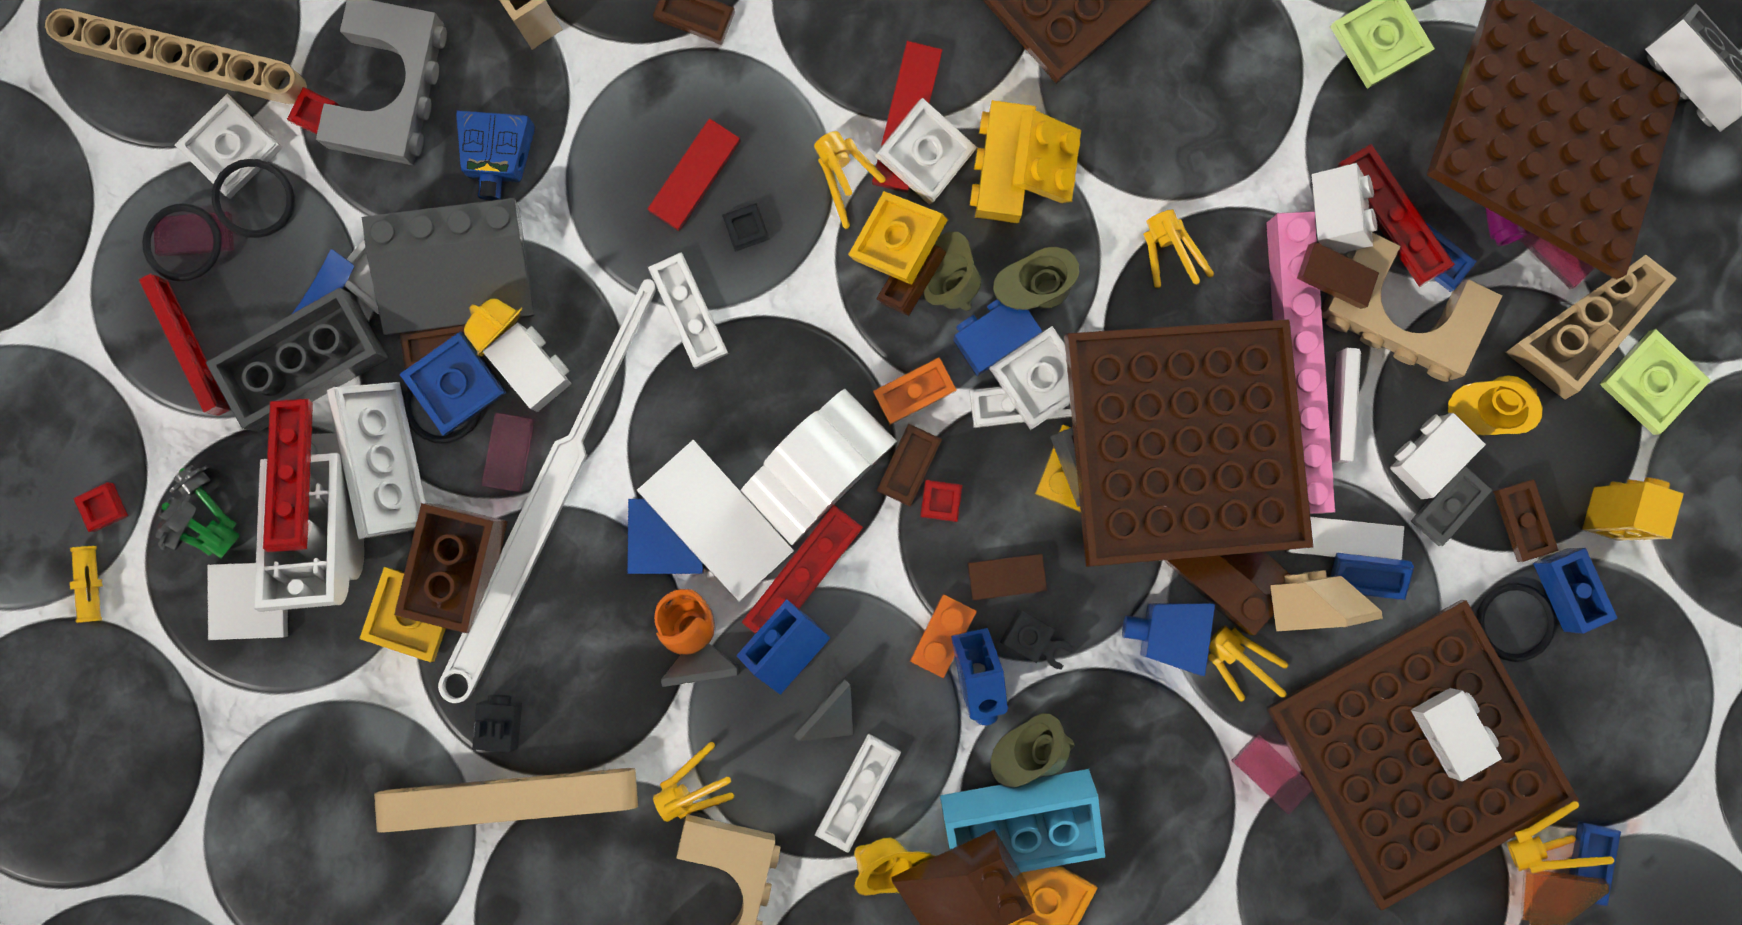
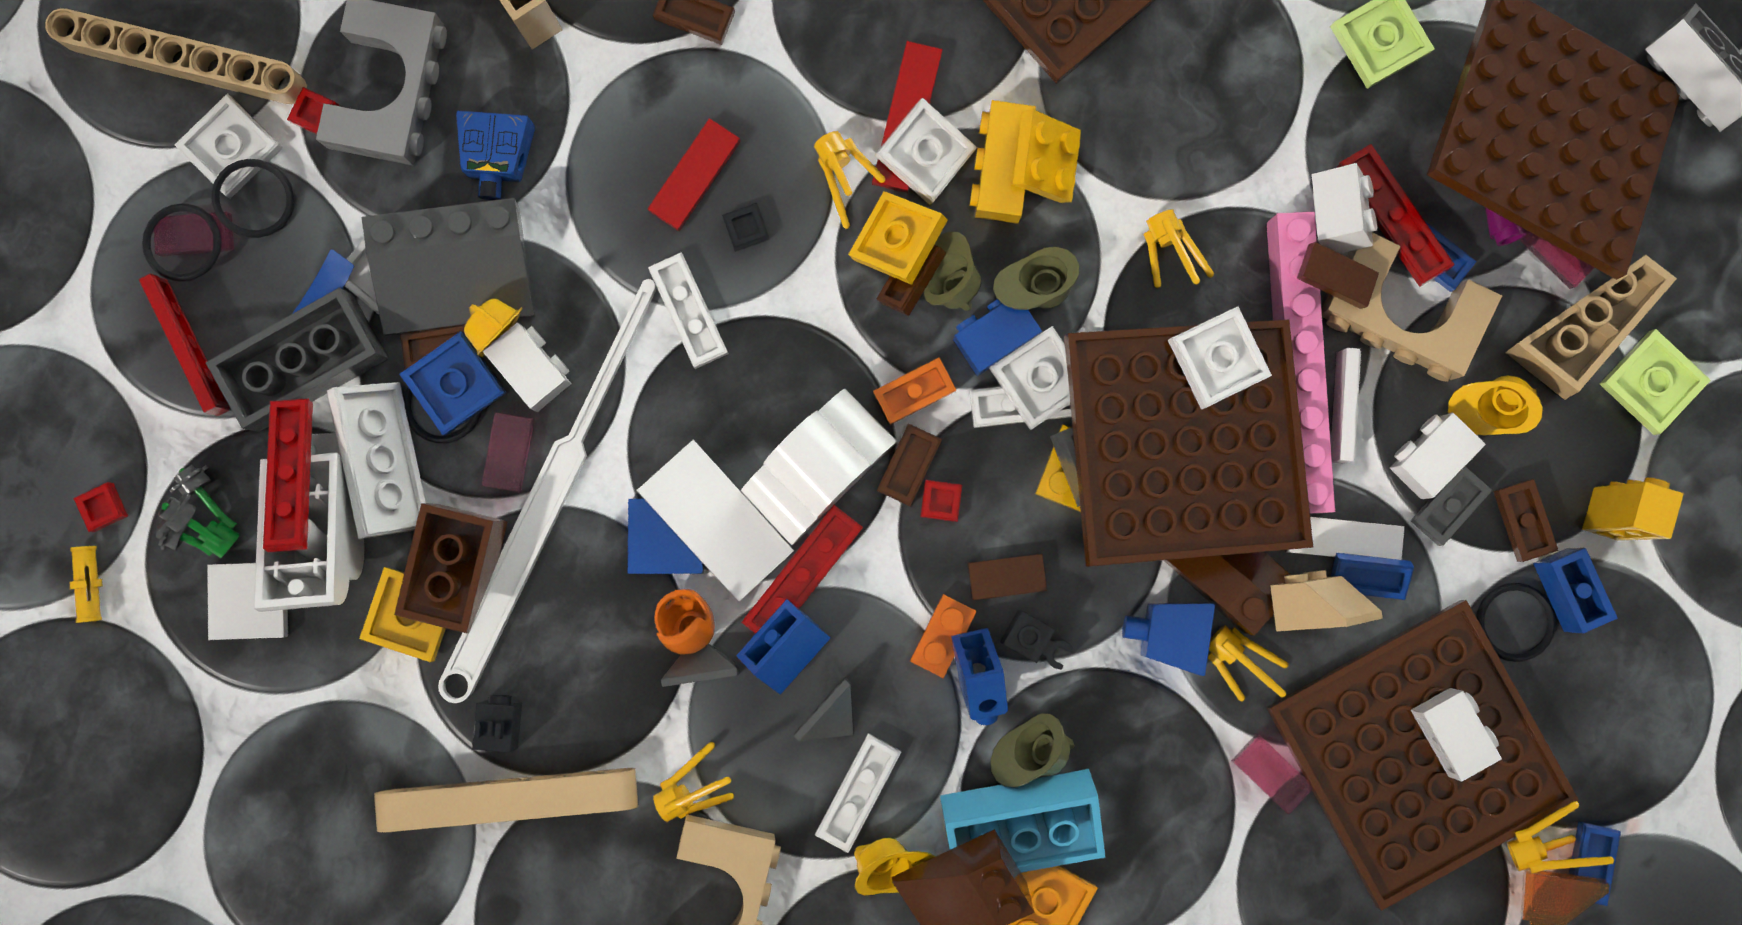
(1219, 357): none -> white tile

